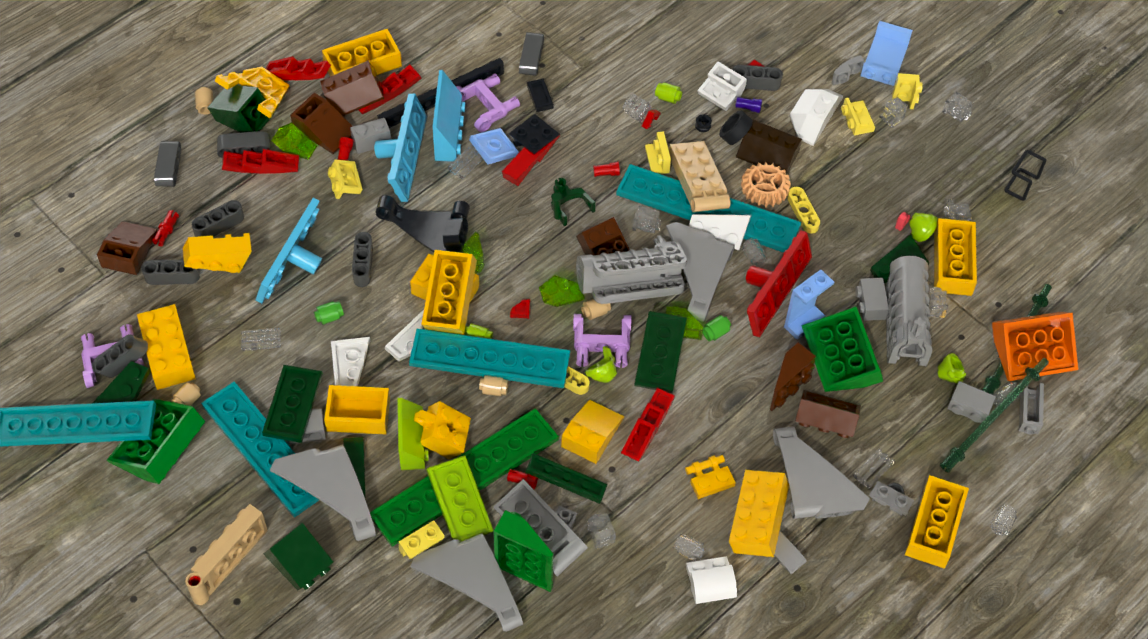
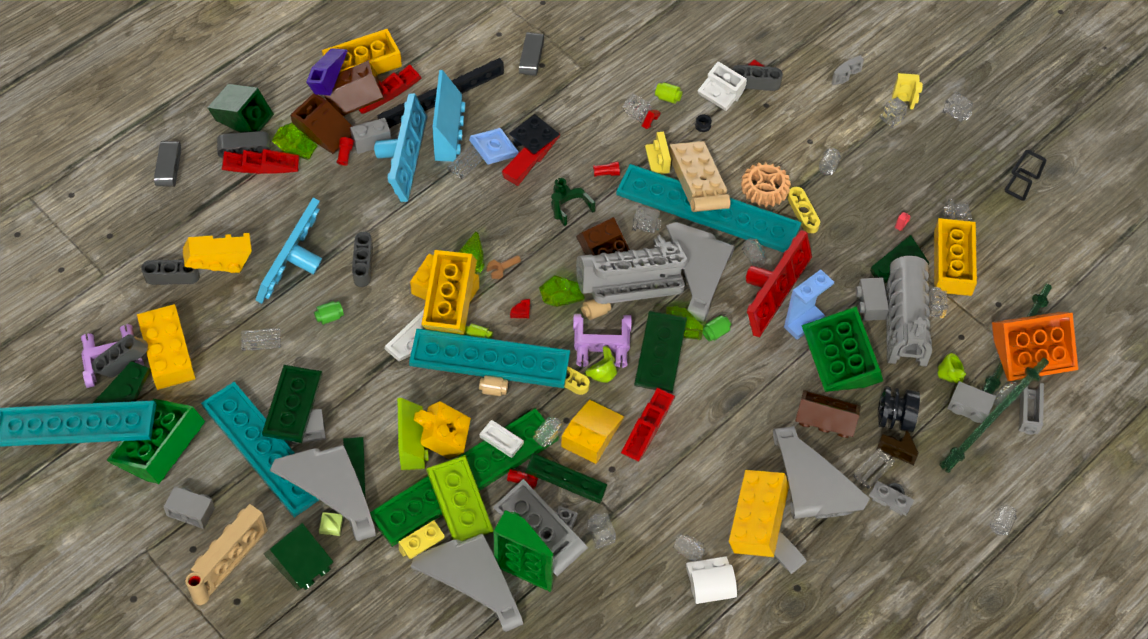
(126, 247): reddish brown slope -> none
(165, 228): red pin -> none
(187, 394): tan brick -> none
(189, 507): none -> light grey brick
(203, 99): tan brick -> none
(218, 219): dark grey beam -> none
(270, 86): yellow wing -> none
(296, 70): red slope -> none
(325, 72): none -> dark purple slope
(331, 524): none -> yellowish green tile
(344, 178): light yellow bracket -> none
(349, 360): white wing -> none
(357, 409): yellow piece -> none
(432, 229): black panel -> none
(496, 109): lavender connector -> none
(501, 266): none -> medium nougat bar
(501, 438): none -> white tile
(540, 95): black tile -> none
(548, 431): none -> clear brick
(712, 482): yellow plate -> none
(726, 228): white wing -> none
(735, 127): black tyre -> none
(750, 104): dark purple pin -> none
(769, 145): dark brown slope -> none
(795, 371): reddish brown slope -> none
(813, 113): white wedge -> none
(829, 161): none -> clear brick
(857, 117): light yellow bracket -> none
(886, 53): light blue panel -> none
(900, 409): none -> black wheel
(902, 450): none -> dark brown slope
(922, 226): lime hat -> none
(936, 522): yellow brick -> none

